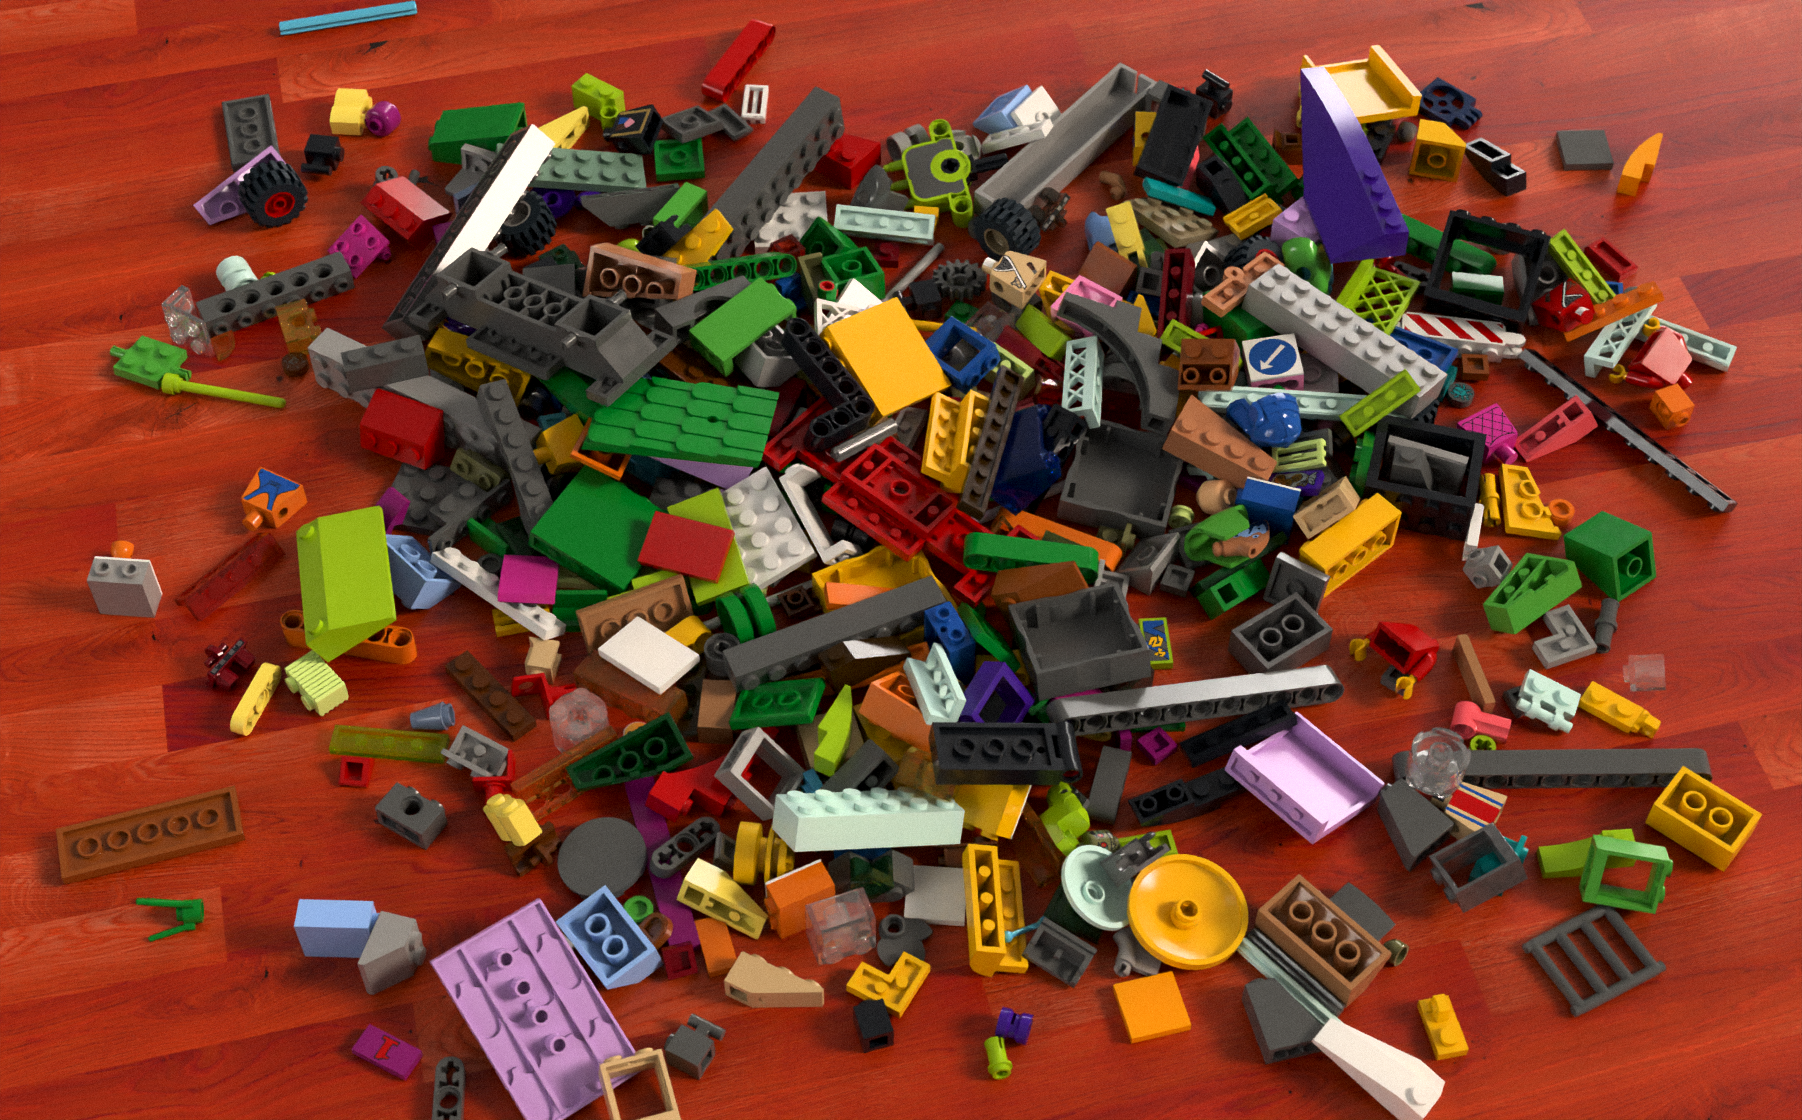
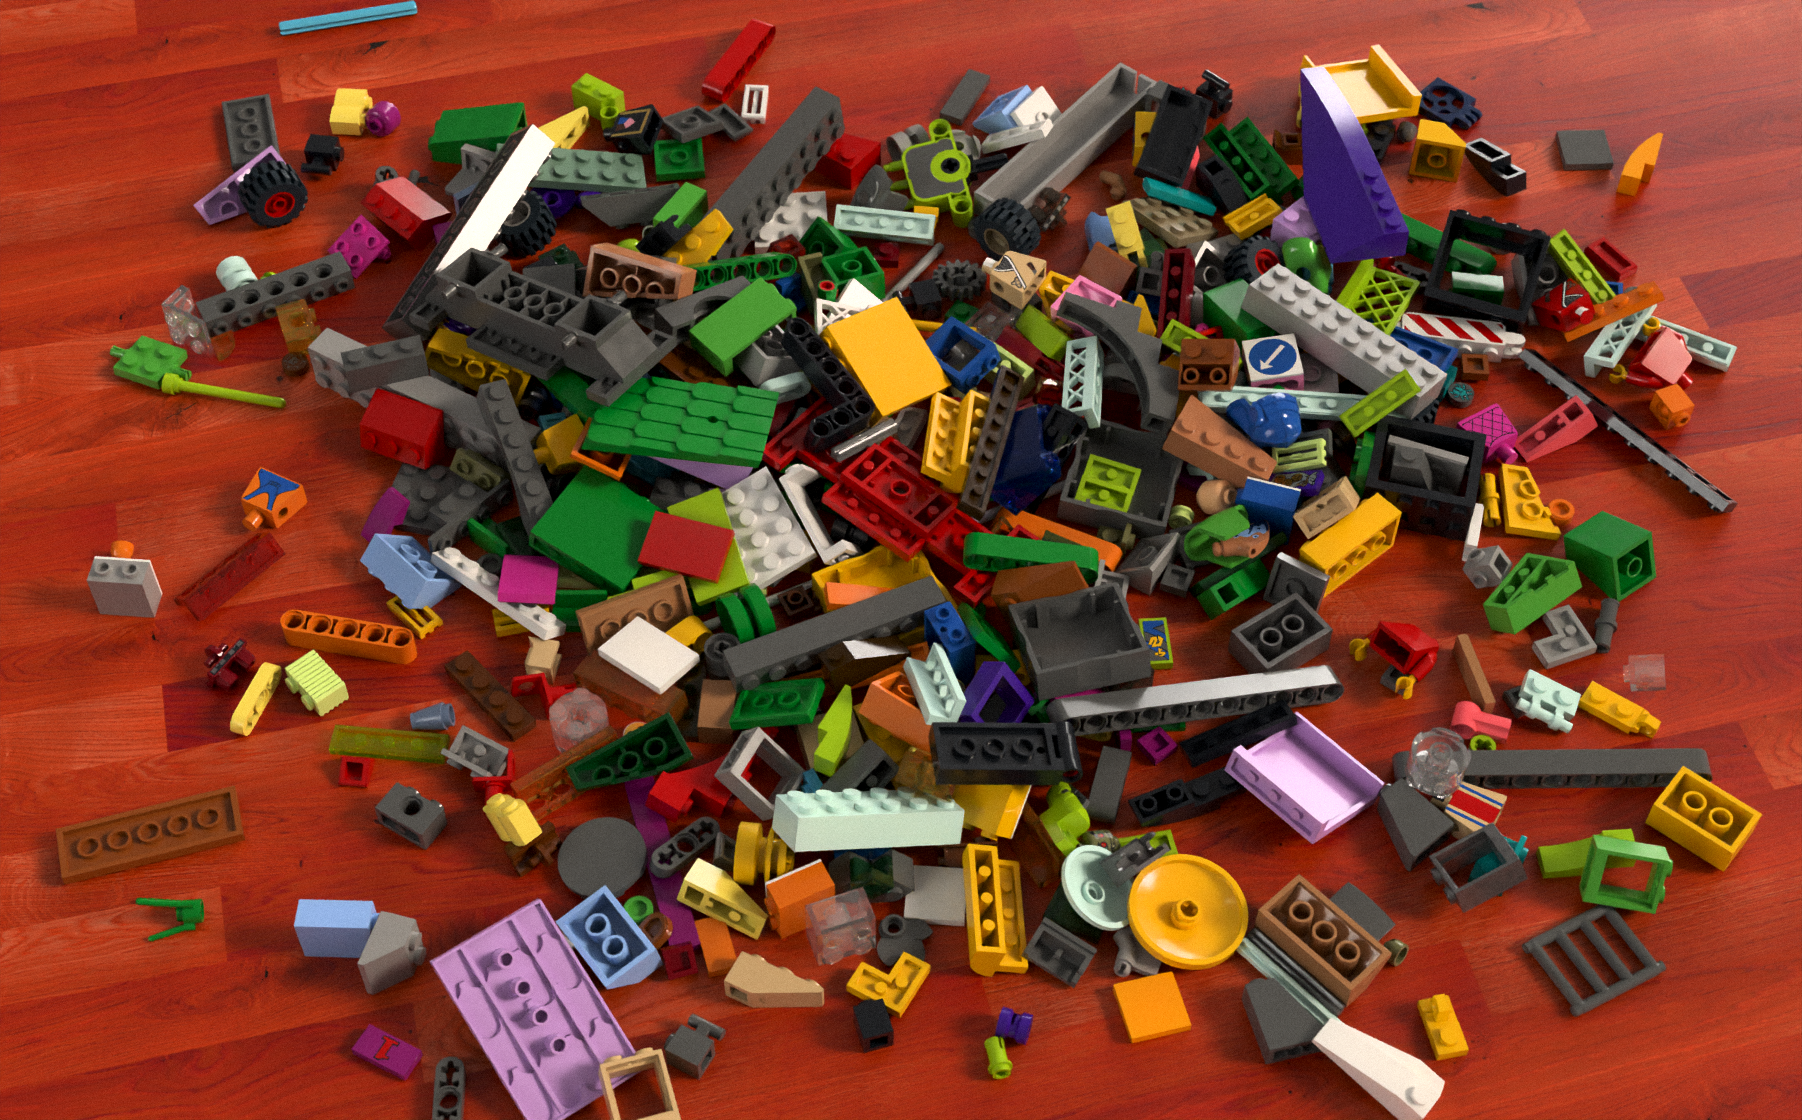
(344, 580): lime slope -> none
(427, 627): none -> yellow tile
(790, 386): none -> light aqua beam
(965, 97): none -> dark grey tile
(1010, 935): medium azure hinge -> none
(1108, 483): none -> lime slope
(1235, 284): nougat hinge -> none

